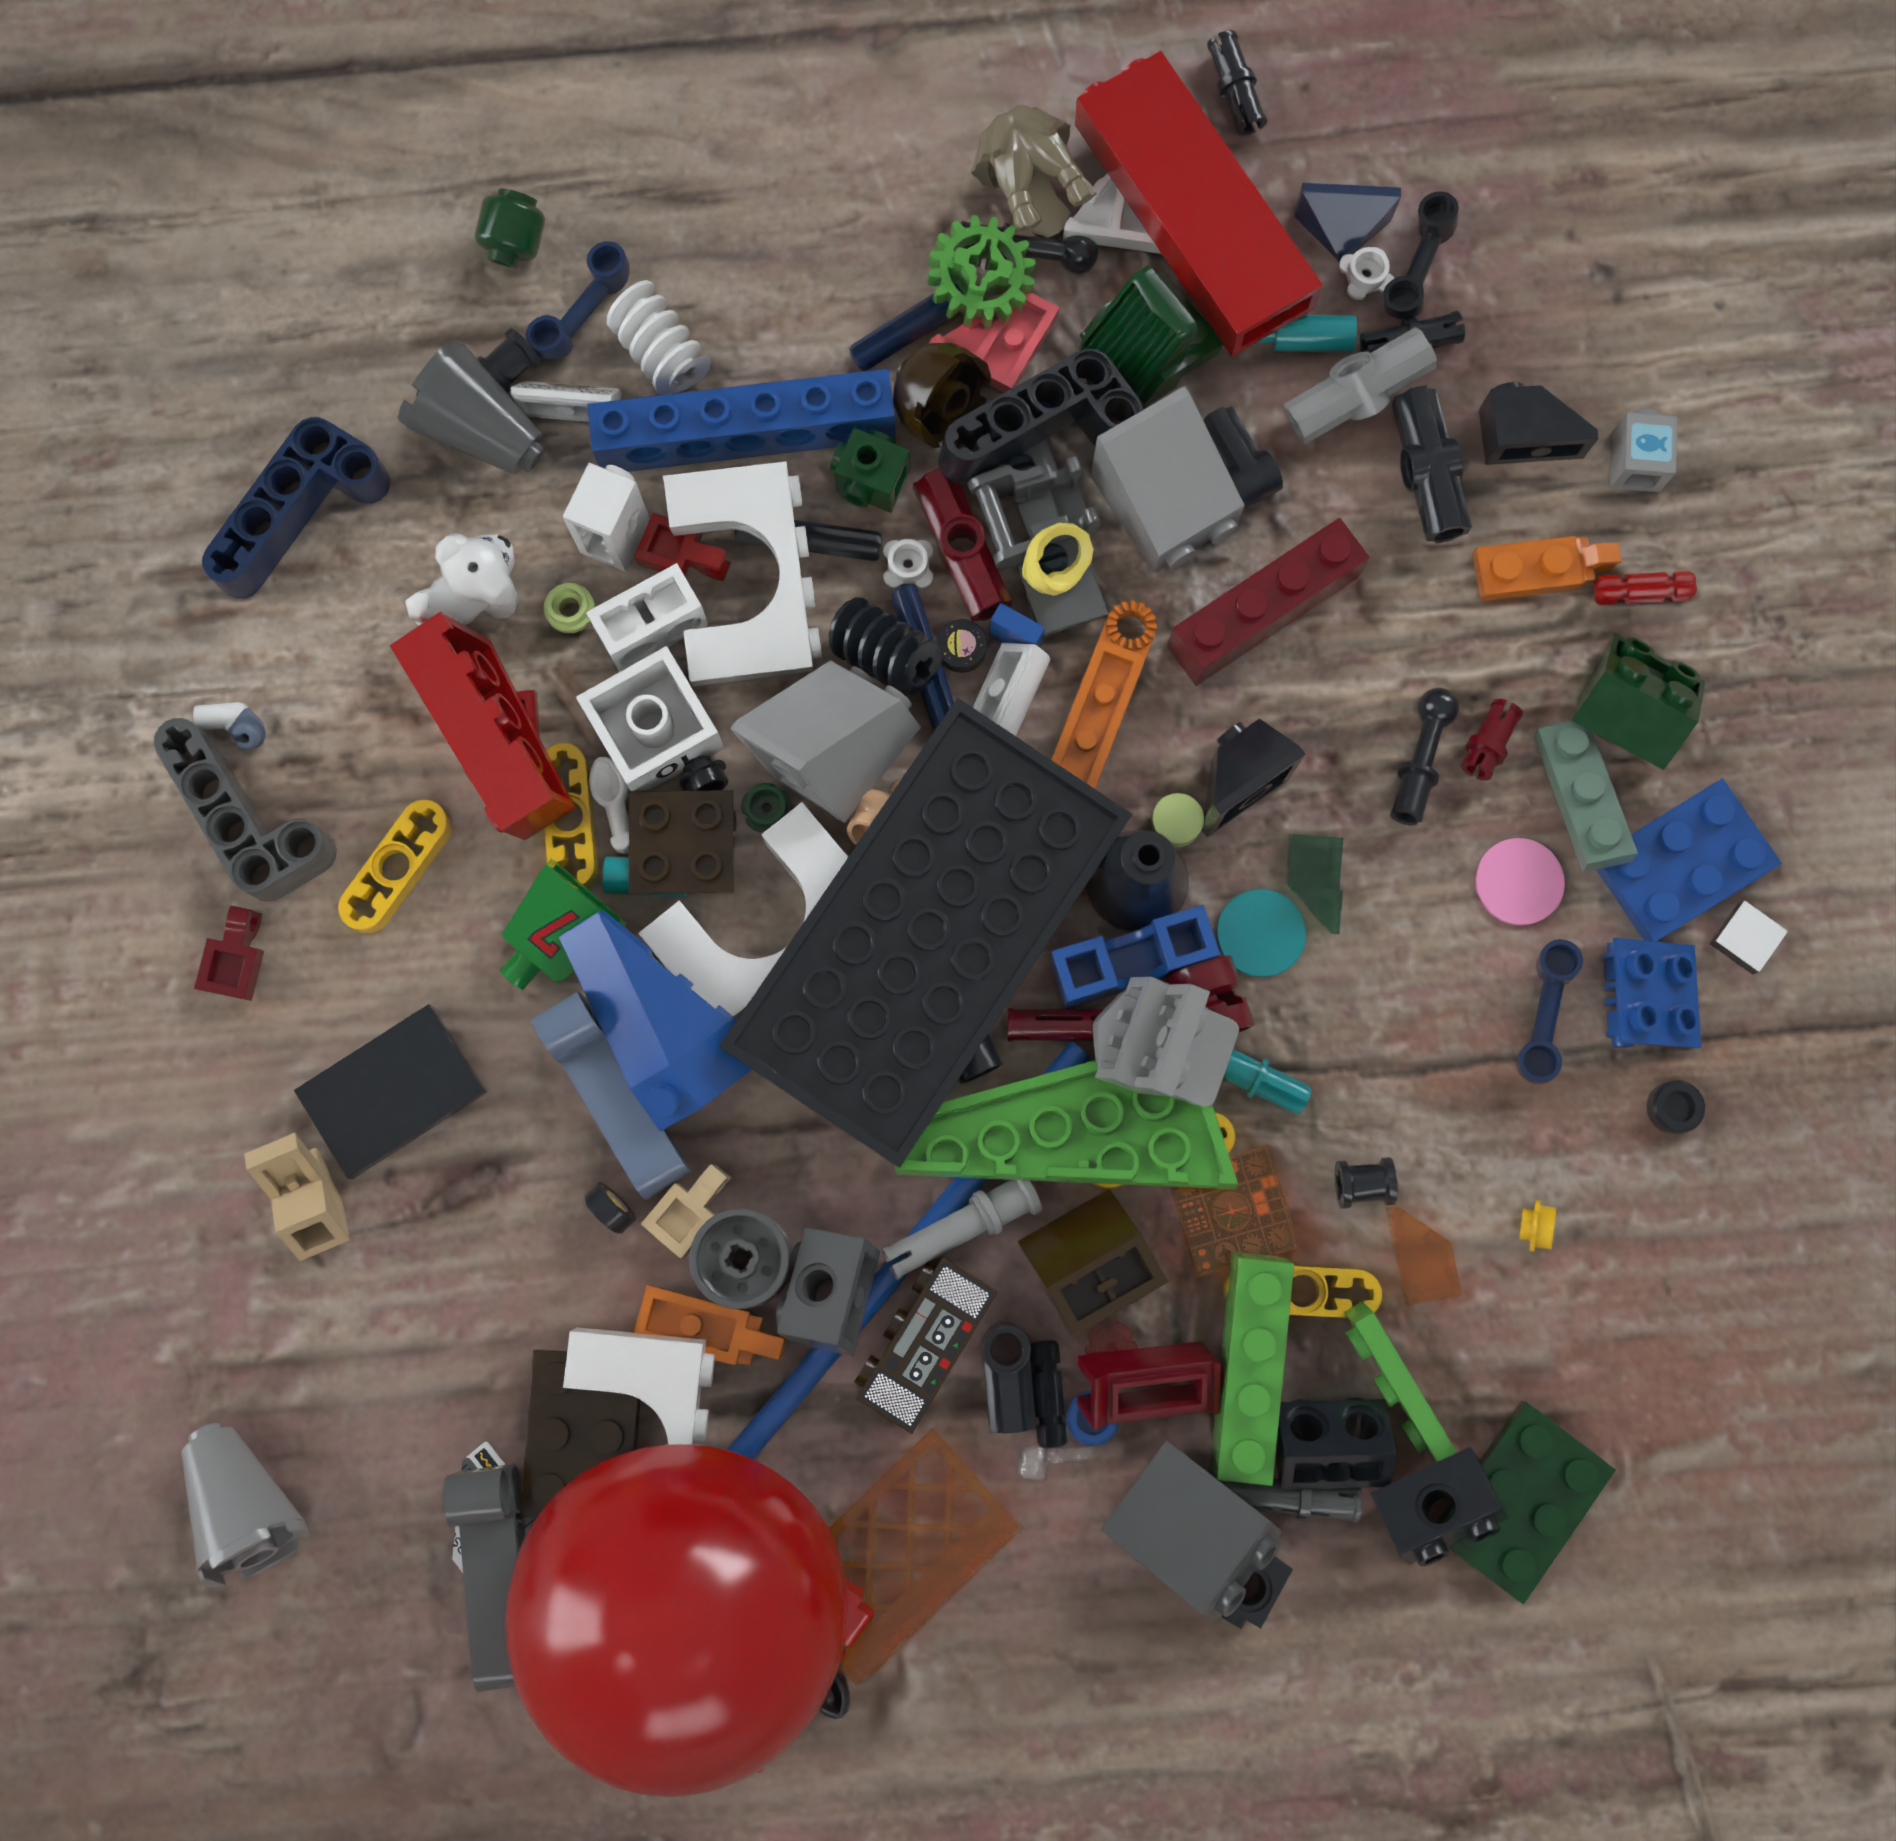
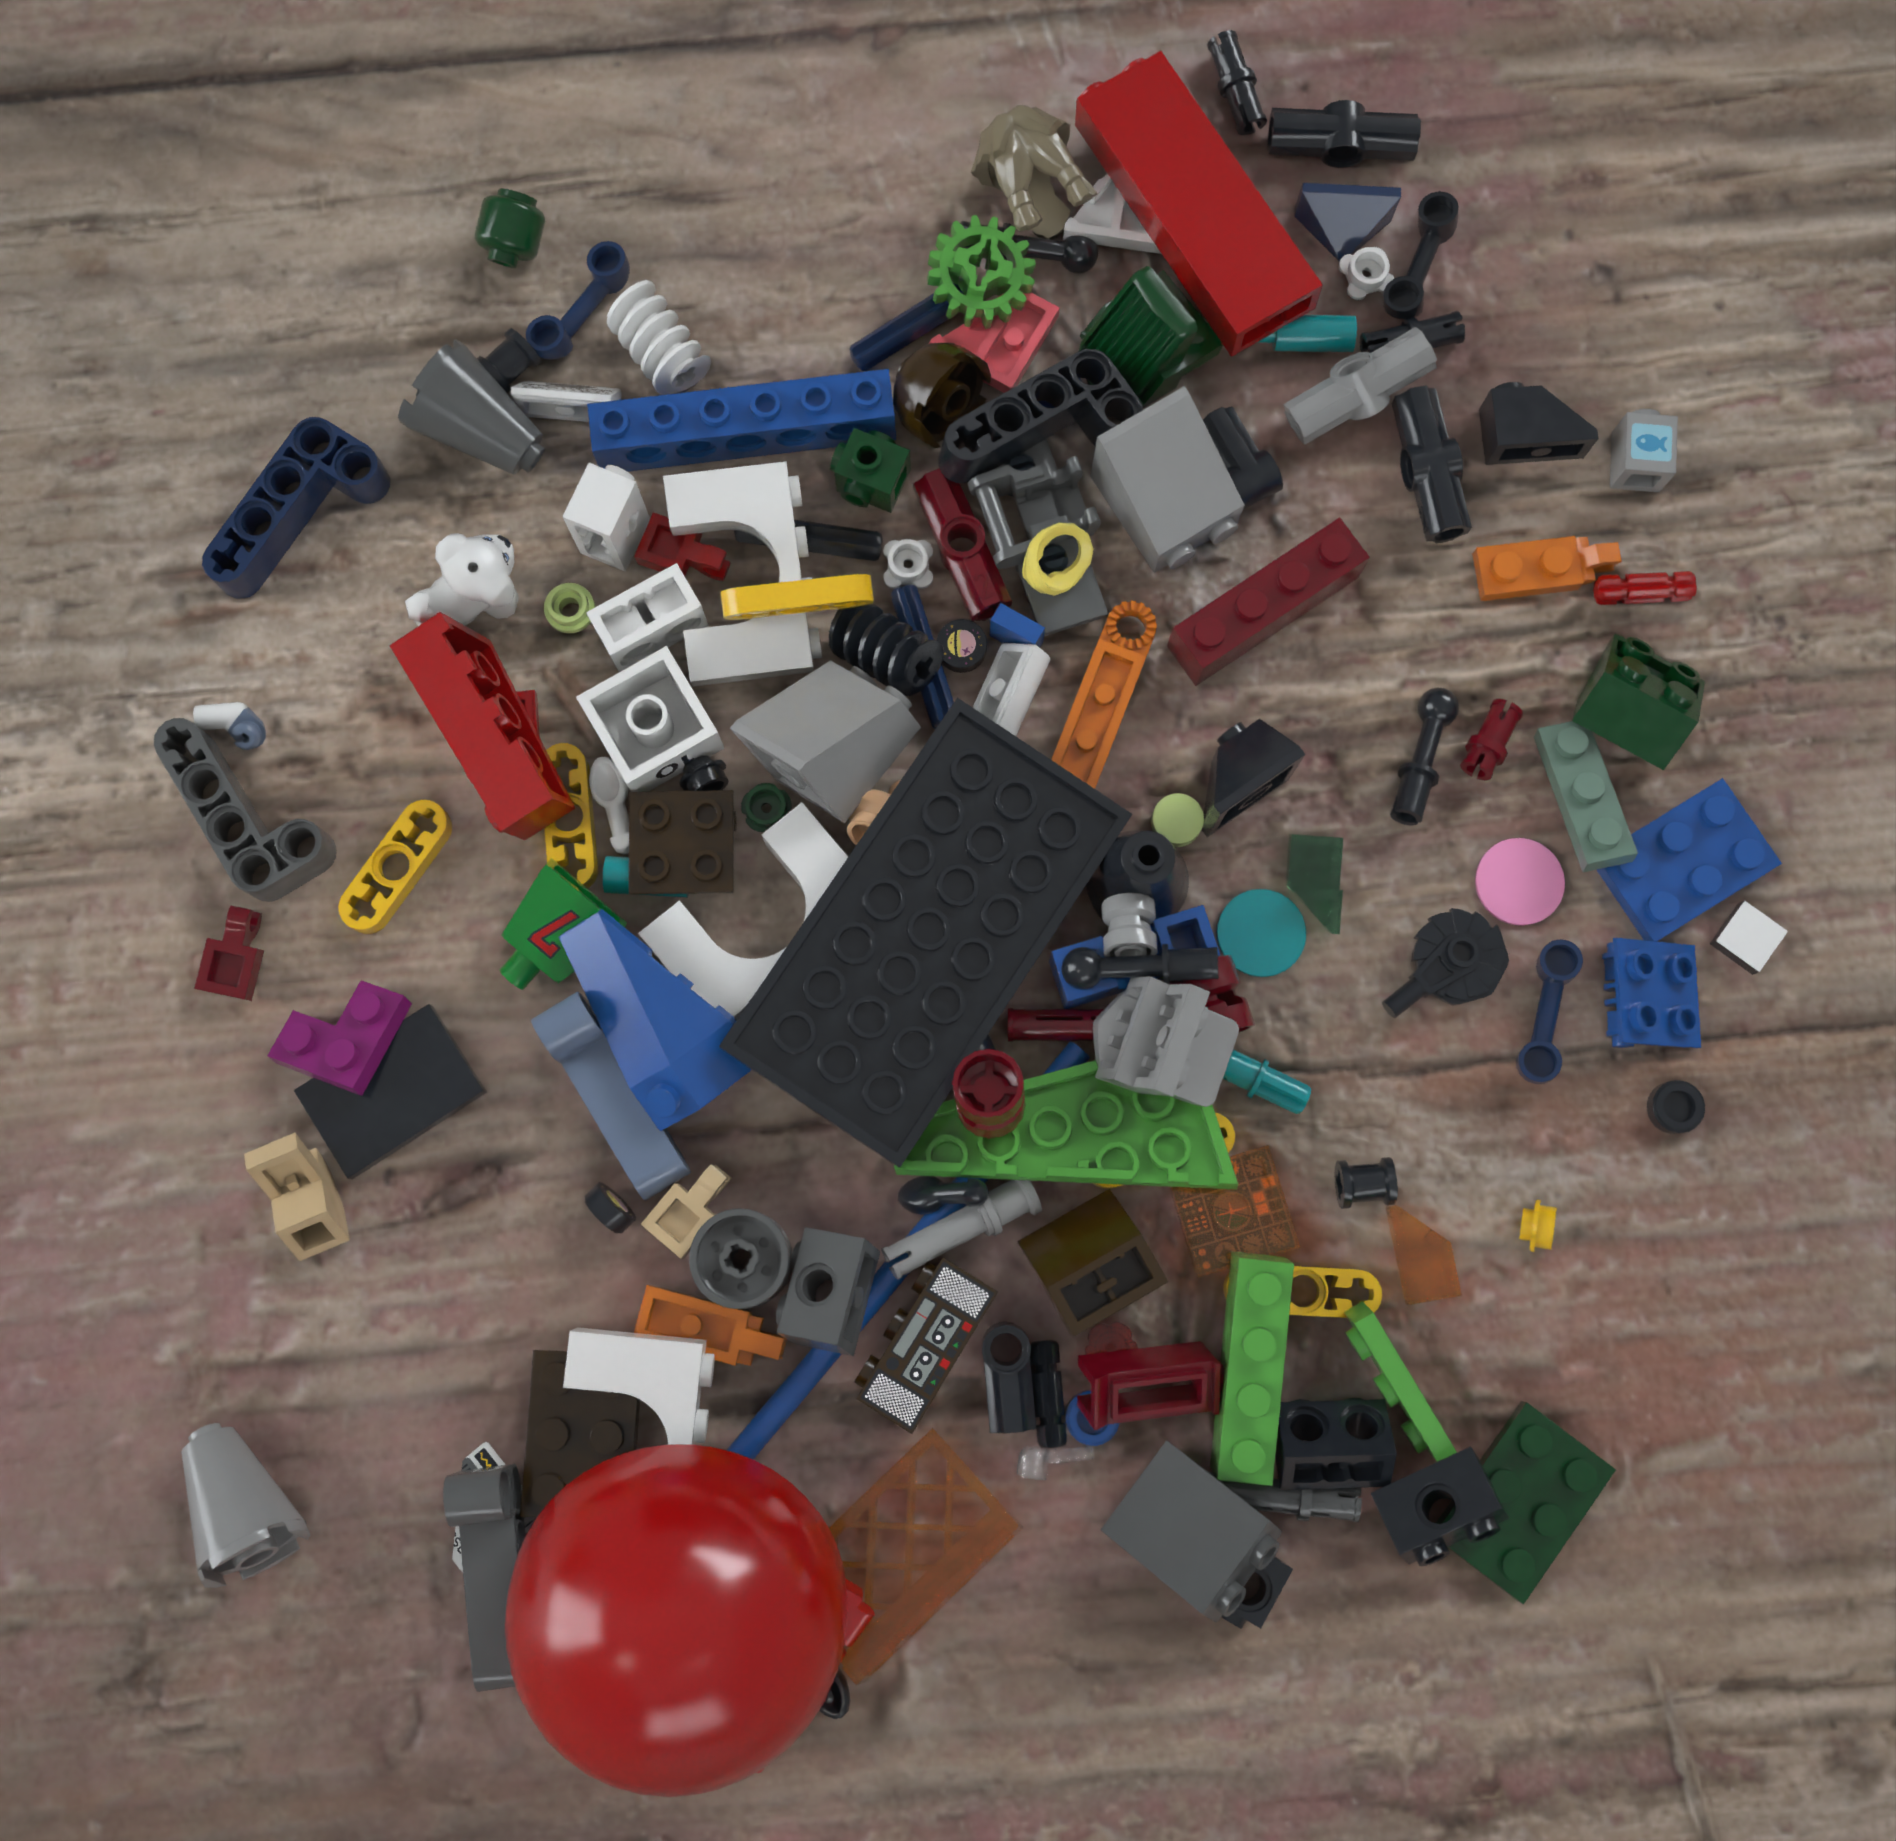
(350, 1050): none -> magenta plate
(797, 596): none -> yellow beam
(929, 1194): none -> black piece
(989, 1093): none -> dark red wheel
(1085, 967): none -> black pin
(1129, 925): none -> light grey wheel
(1343, 134): none -> black piece
(1455, 960): none -> black piece

